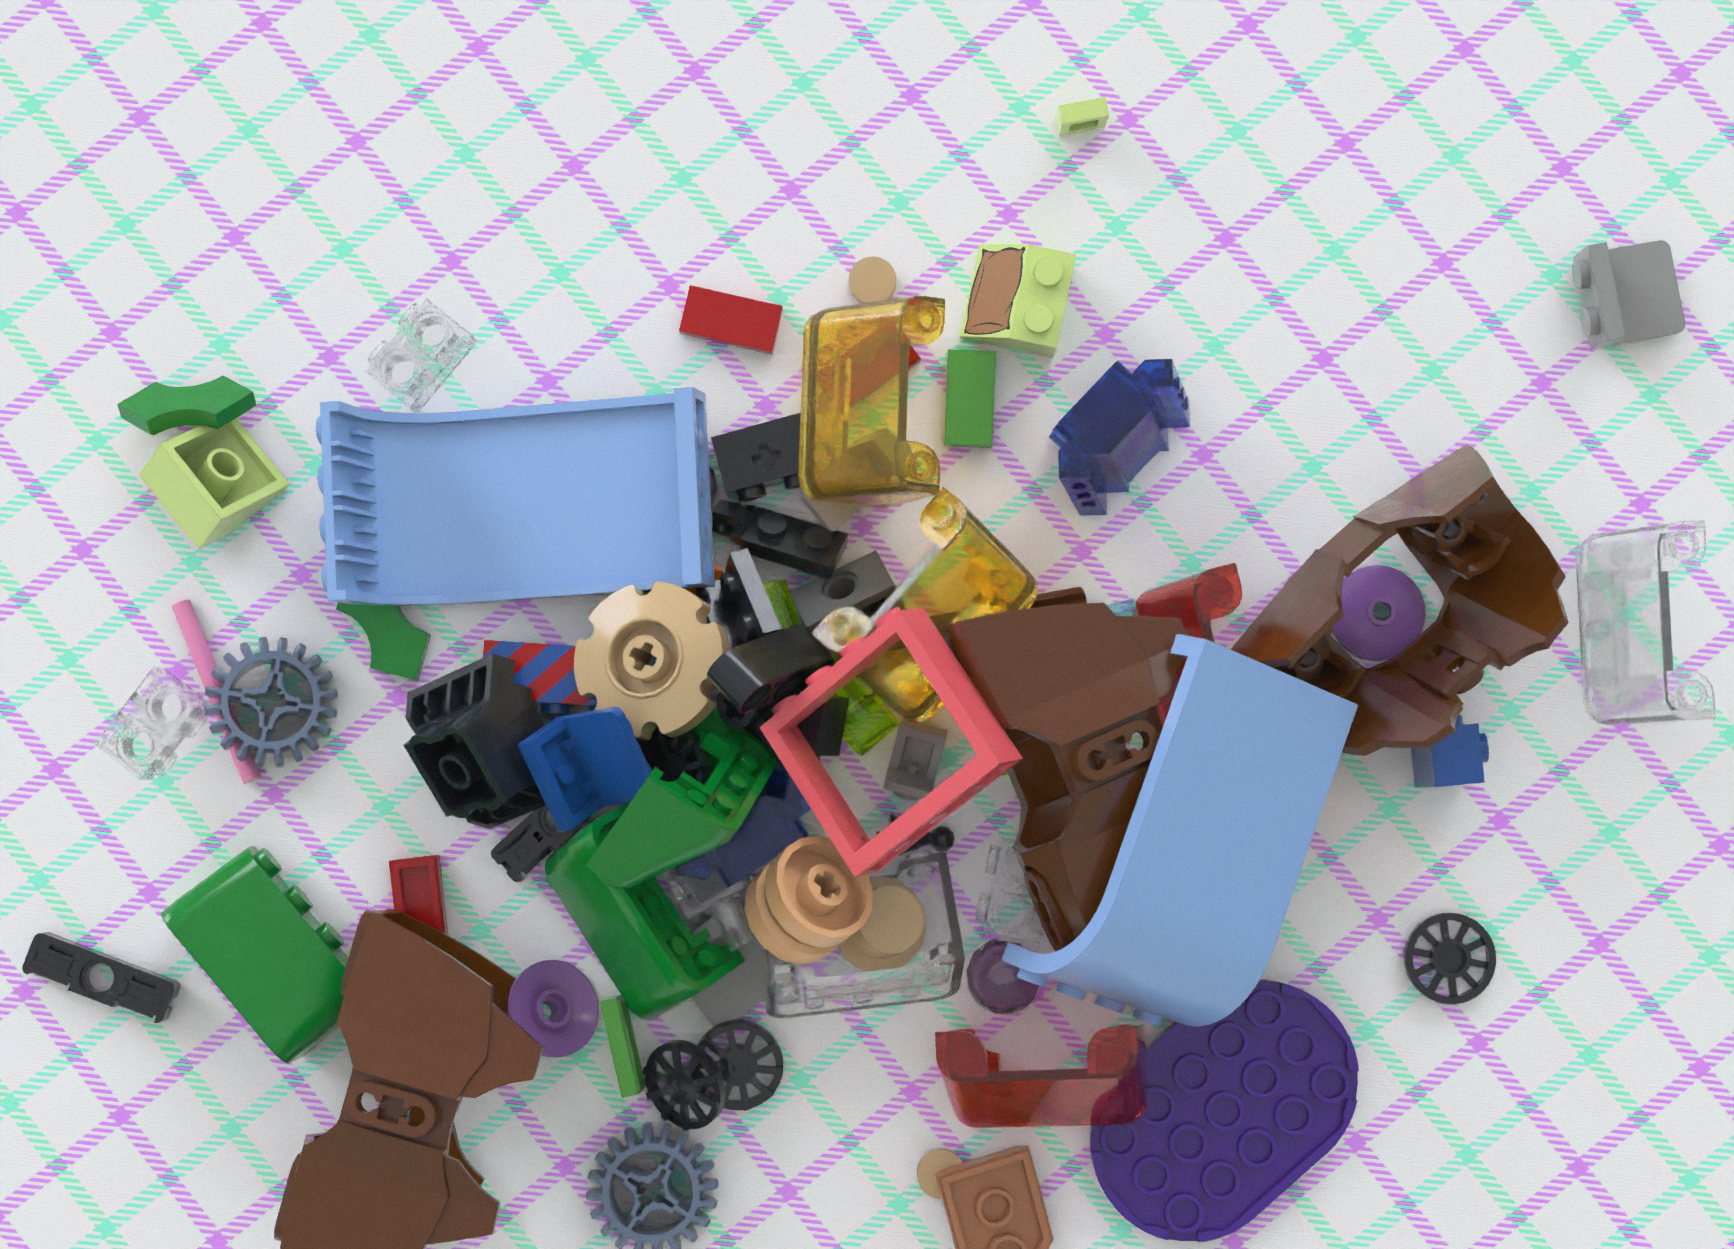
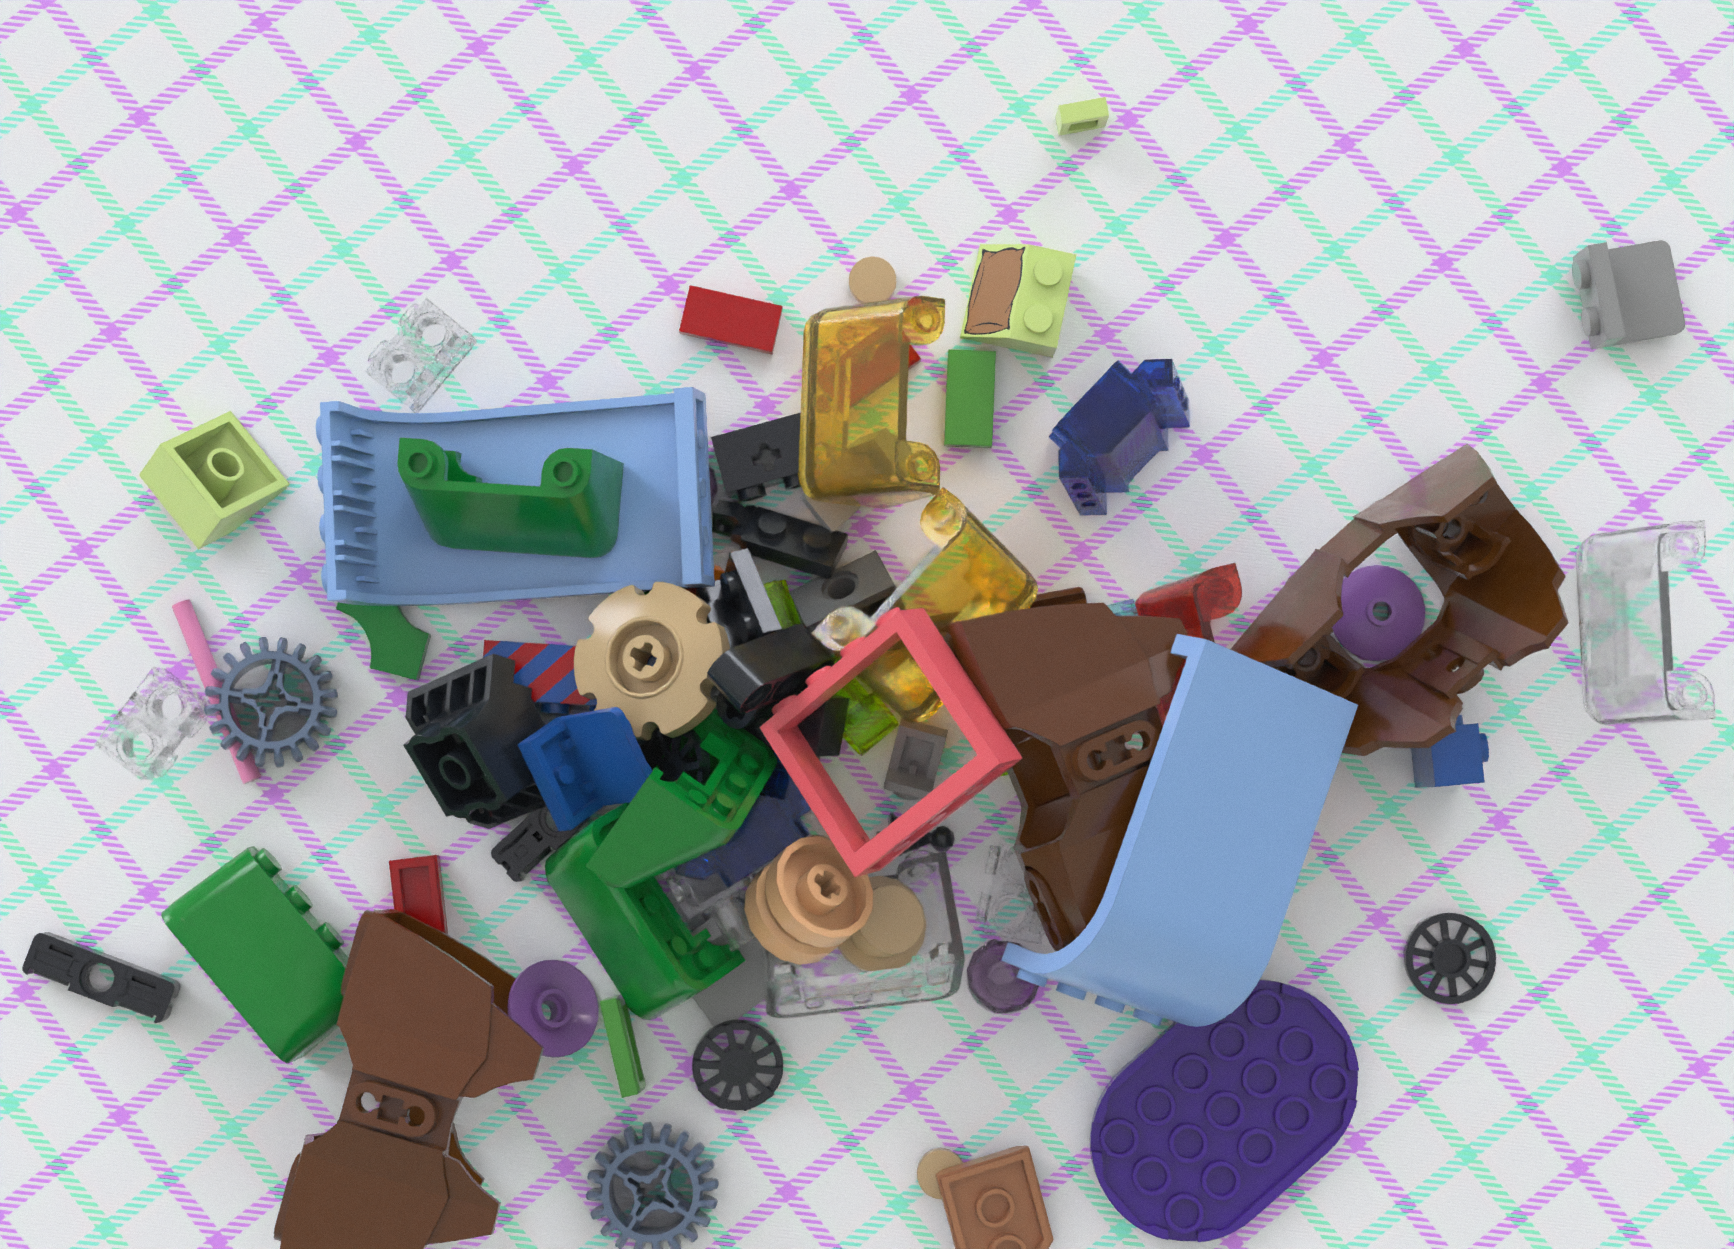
(206, 404): tile -> none
(565, 516): none -> green windscreen
(684, 1084): black wheel -> none
(1104, 1094): clear red windscreen -> none

